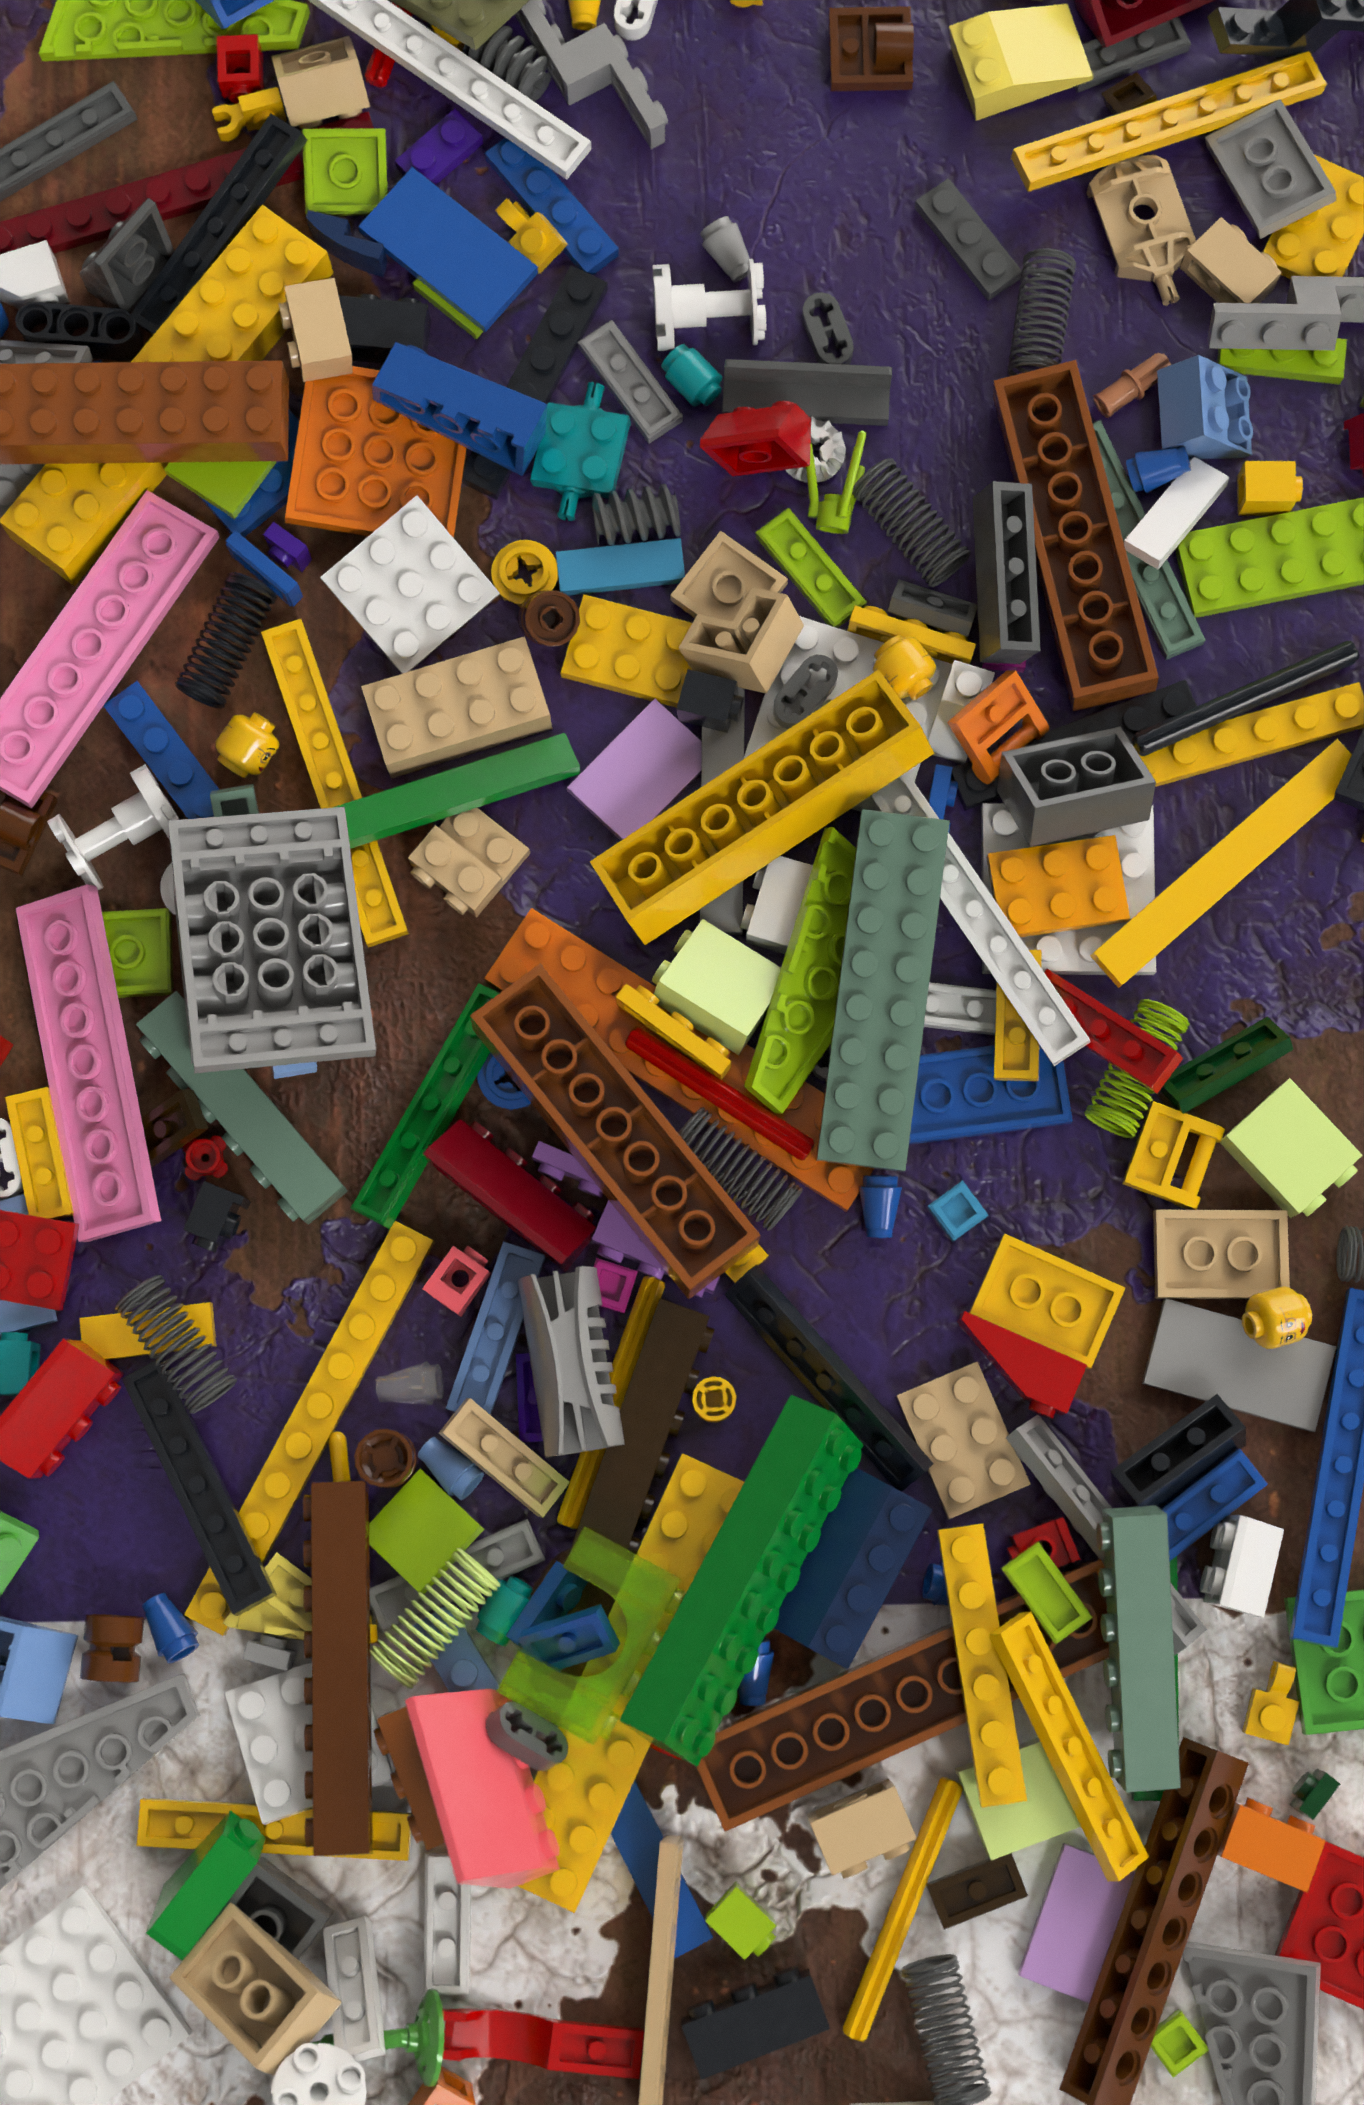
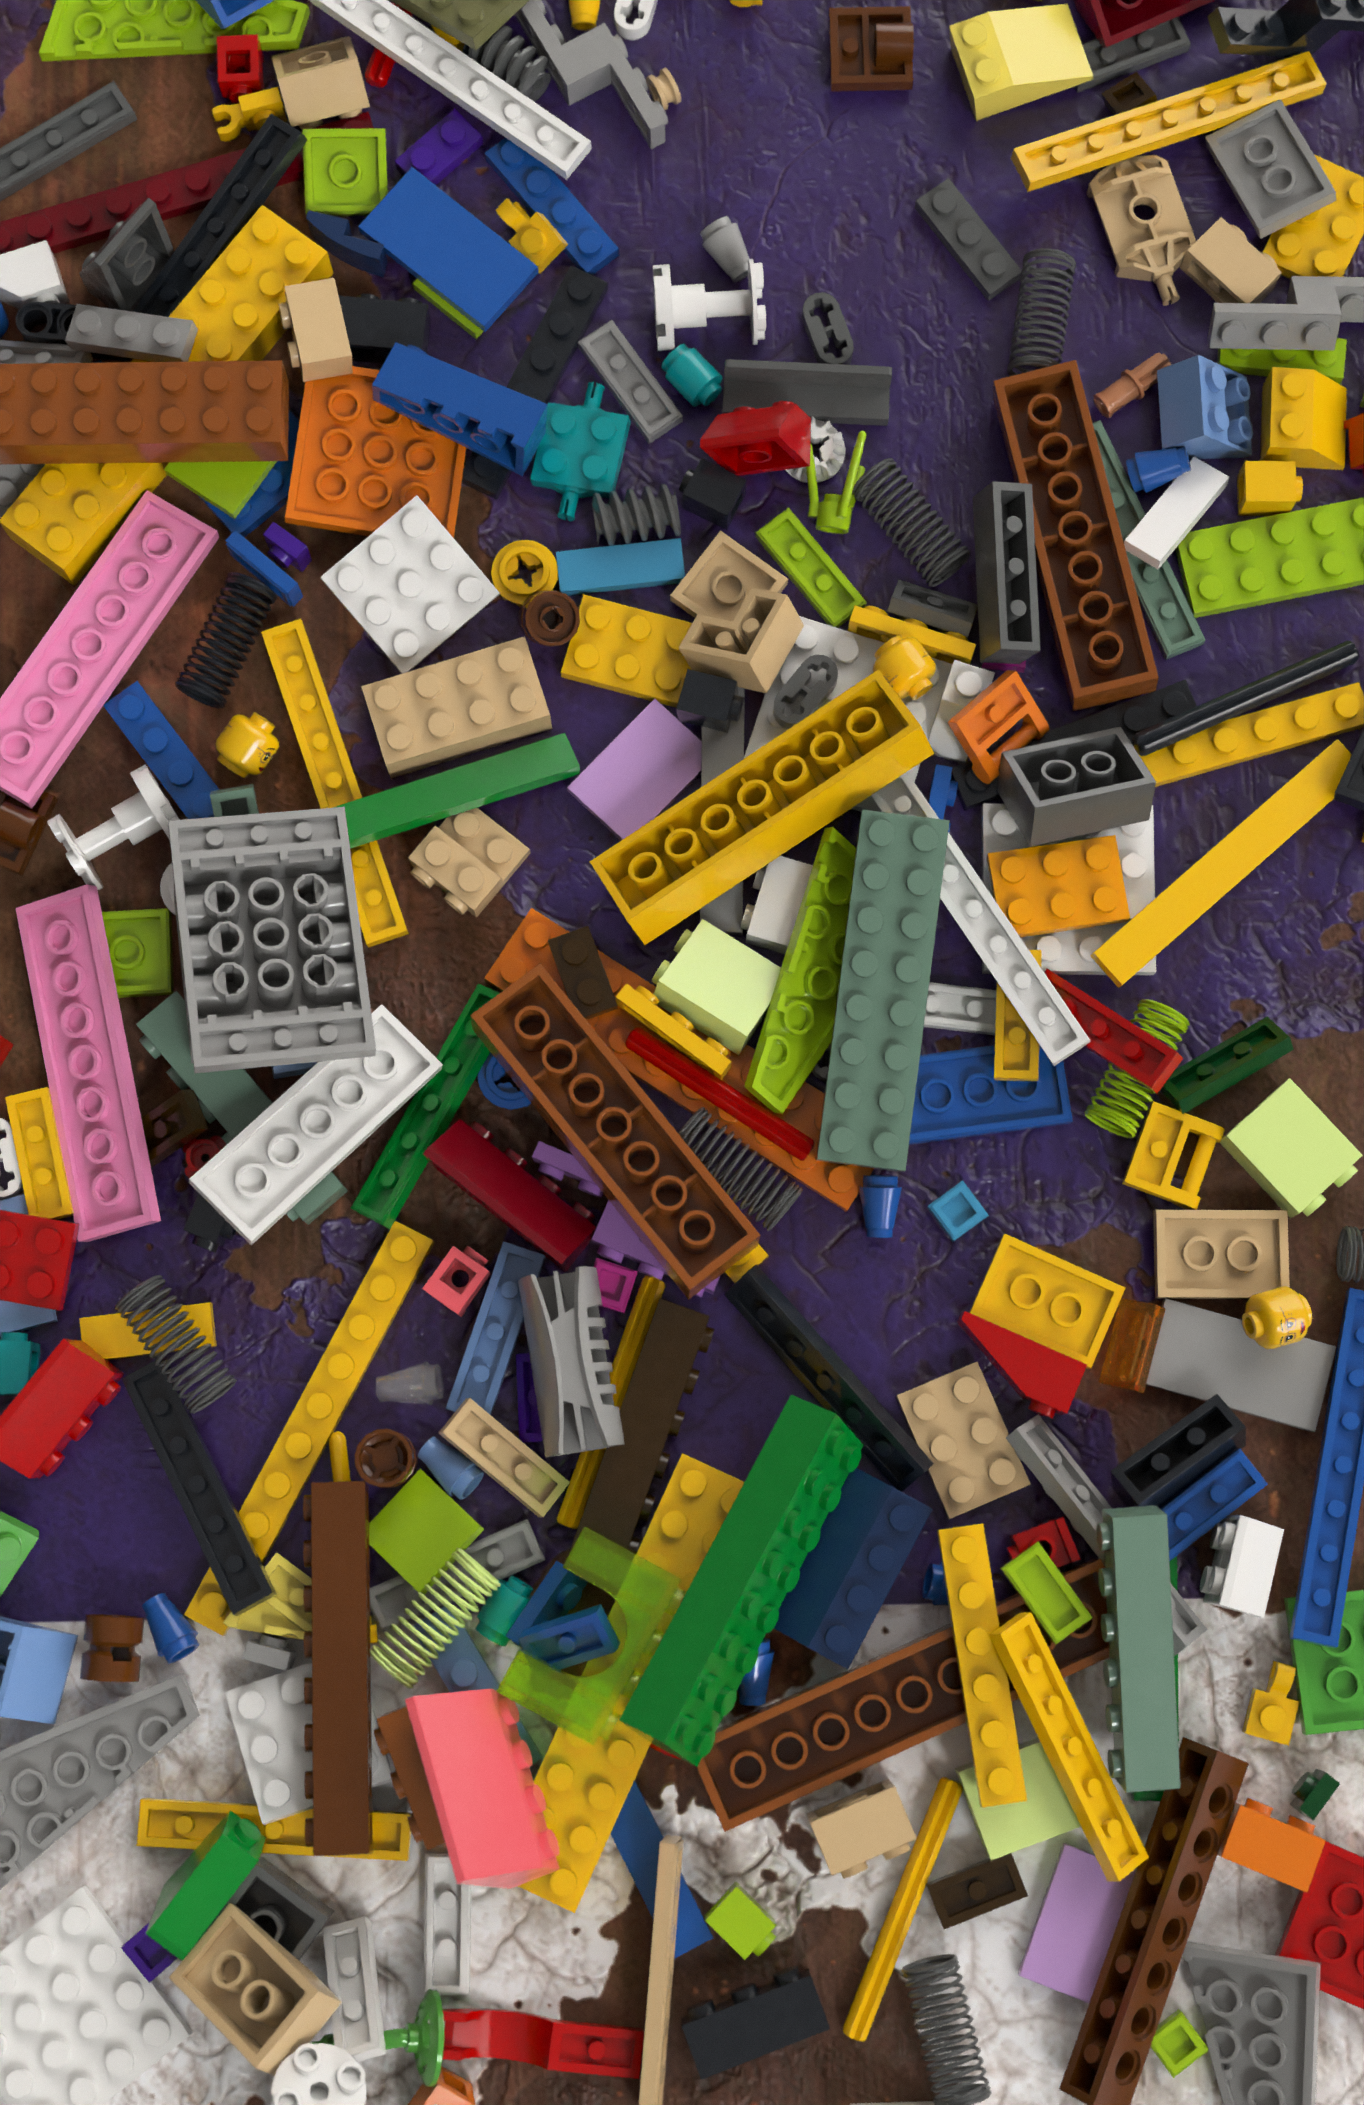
(131, 334): none -> light grey plate
(148, 1955): none -> dark purple plate
(313, 1129): none -> white plate
(527, 1736): dark grey beam -> none
(583, 973): none -> dark brown plate
(663, 88): none -> tan bush
(712, 493): none -> black brick
(714, 1405): yellow wheel -> none
(1132, 1345): none -> clear orange plate
(1303, 419): none -> yellow slope

